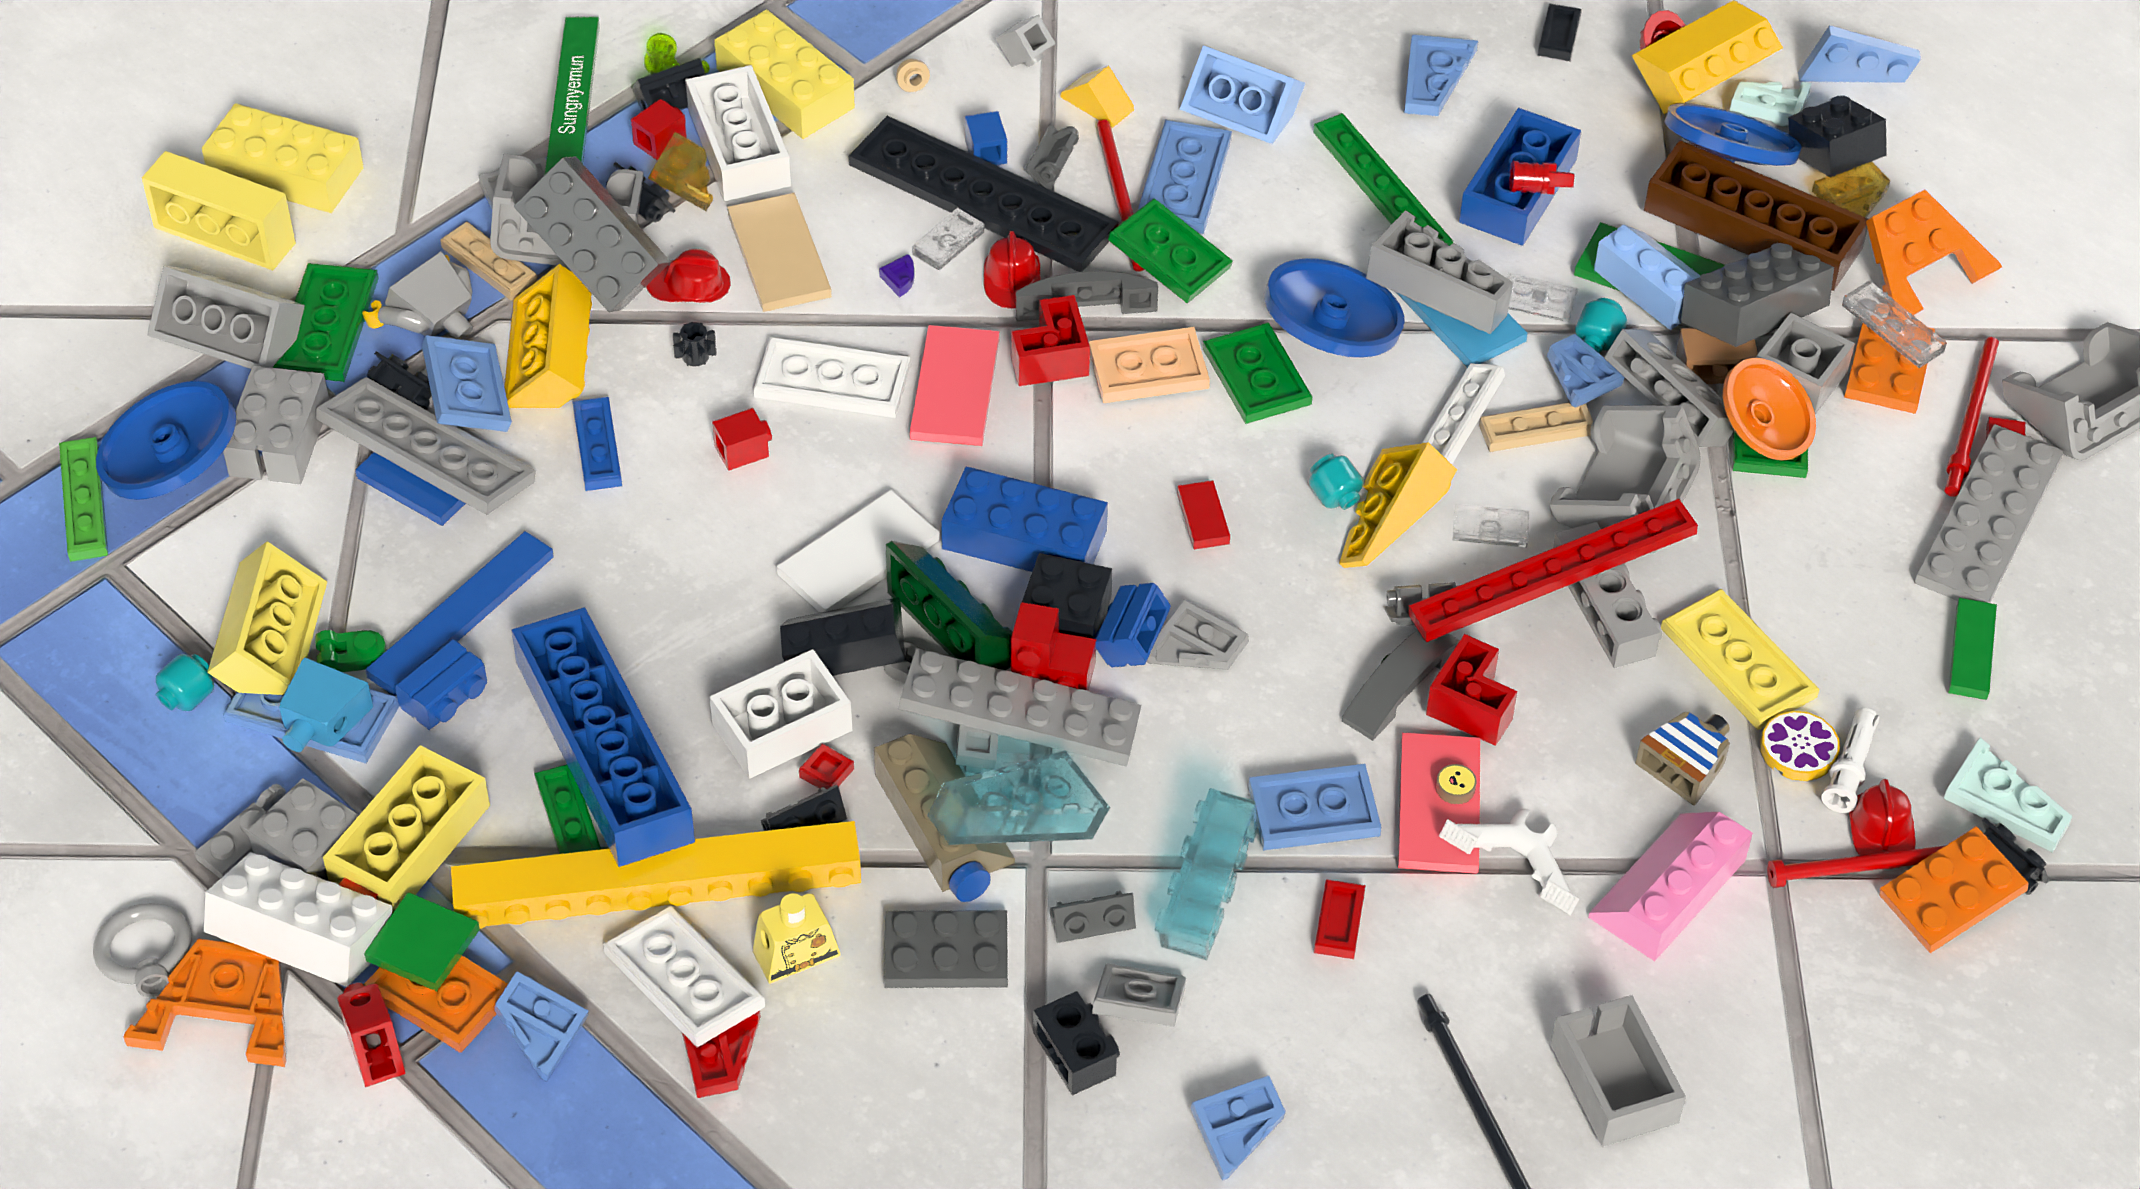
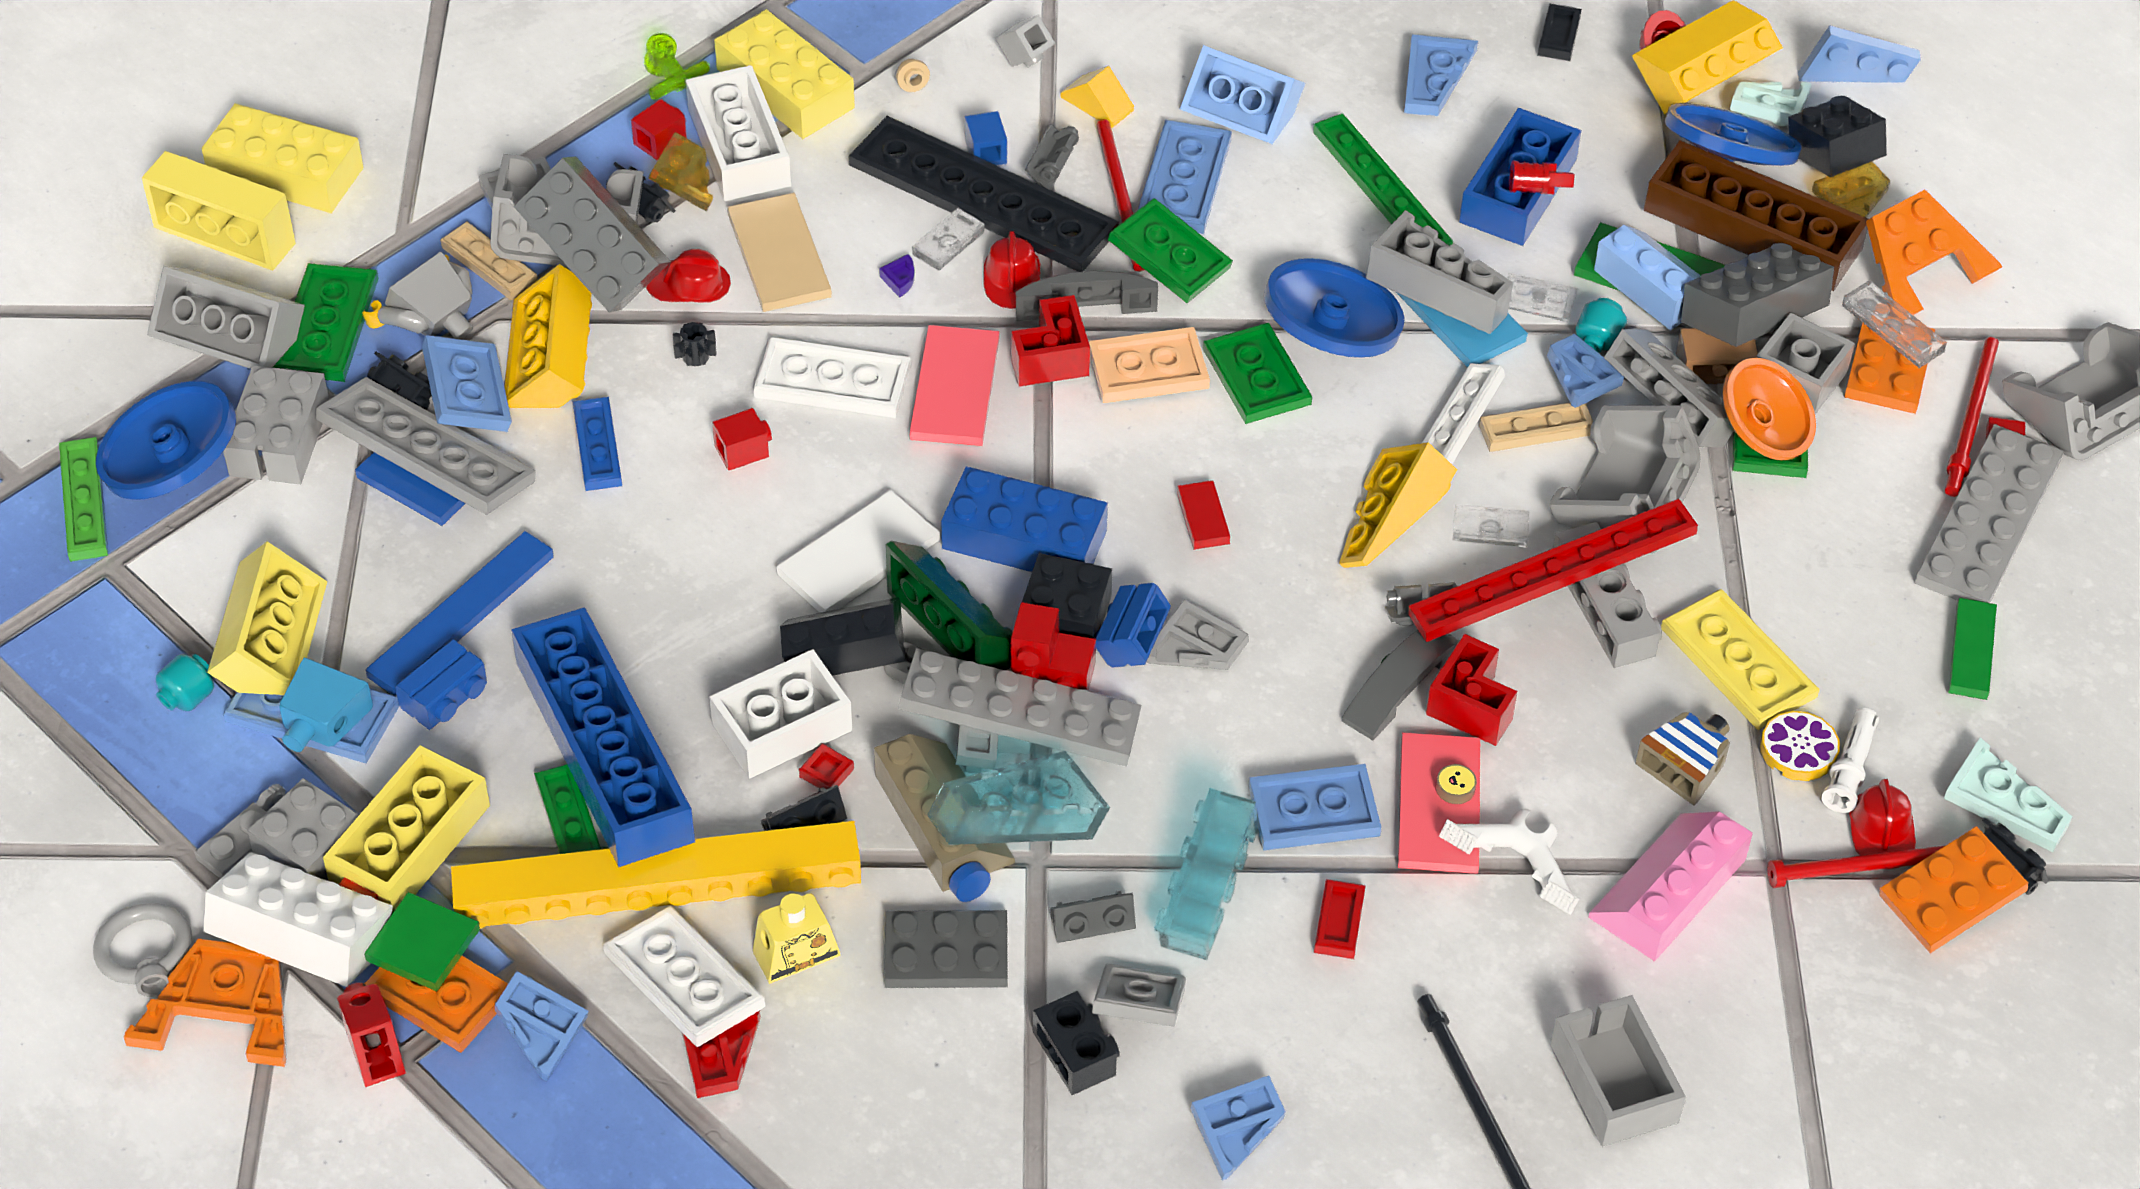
(361, 647): green plate -> none
(573, 90): green tile -> none
(667, 85): black hinge -> none
(1336, 481): teal head -> none

